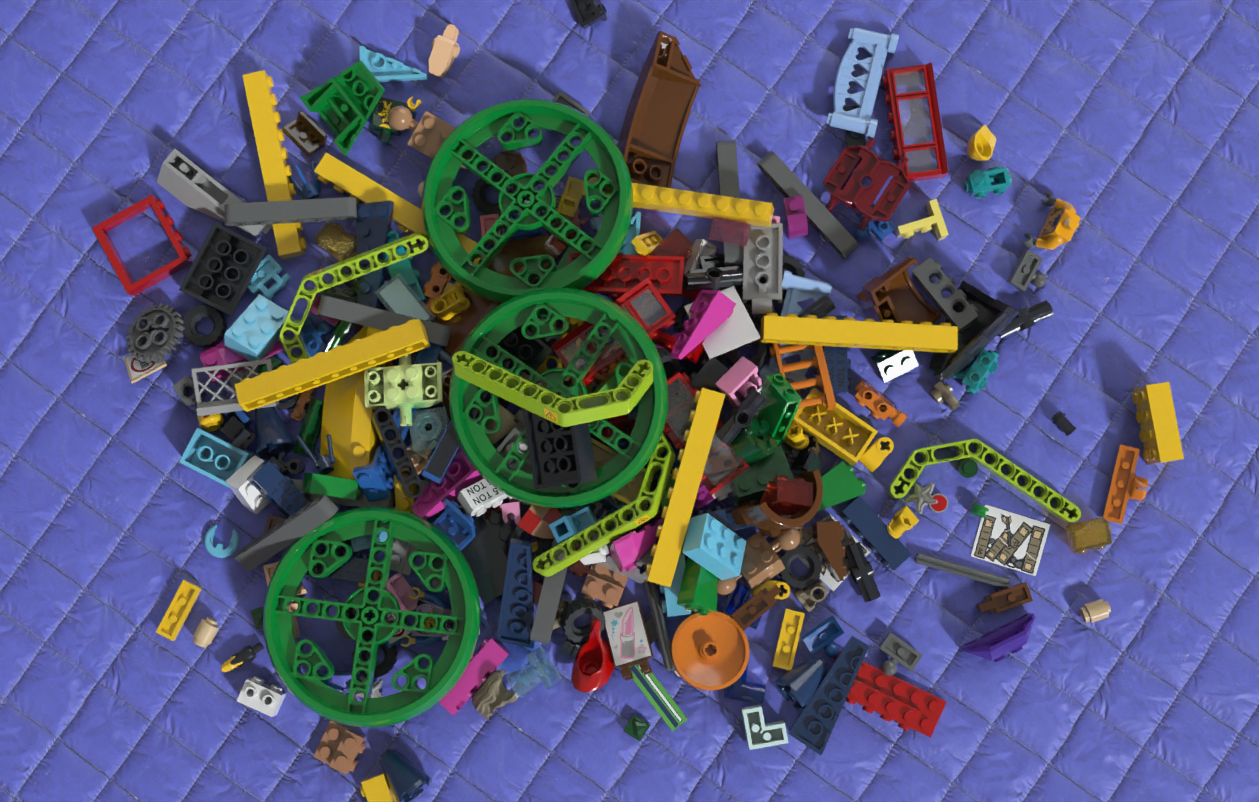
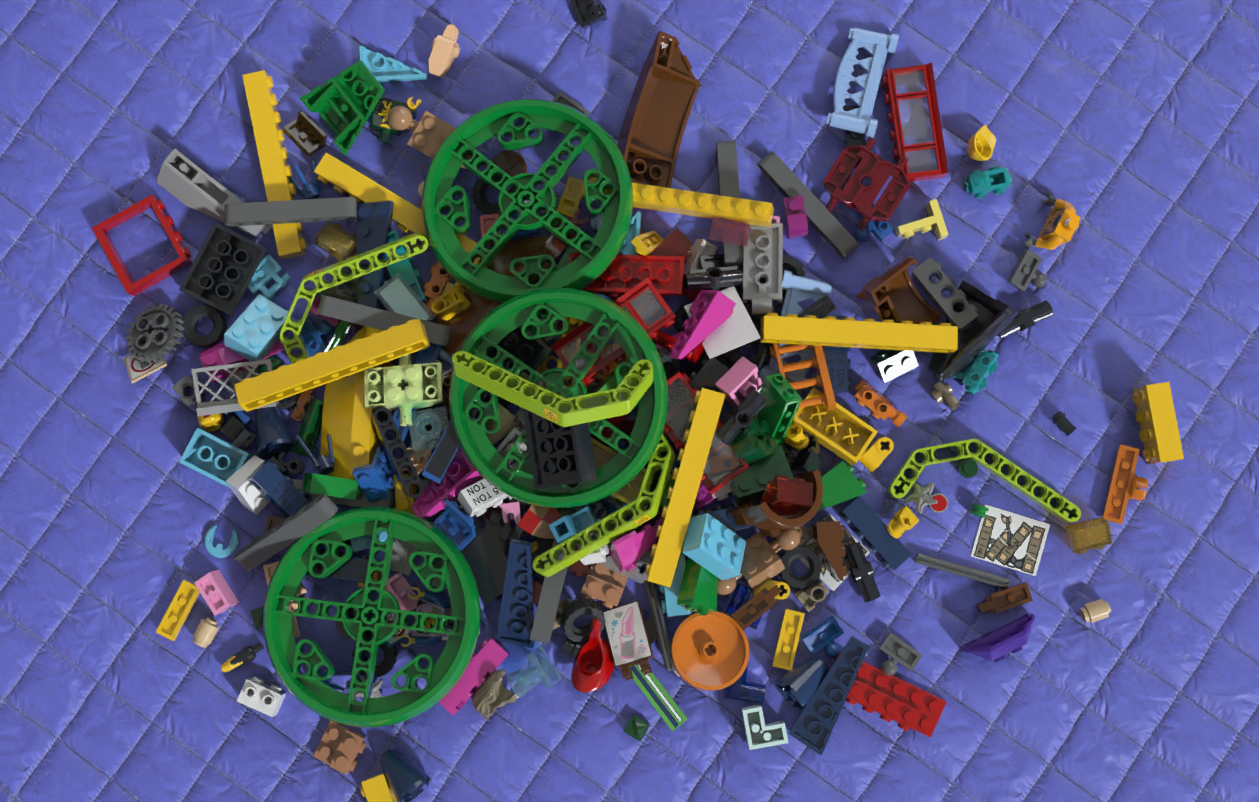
(216, 592): none -> bright pink hinge

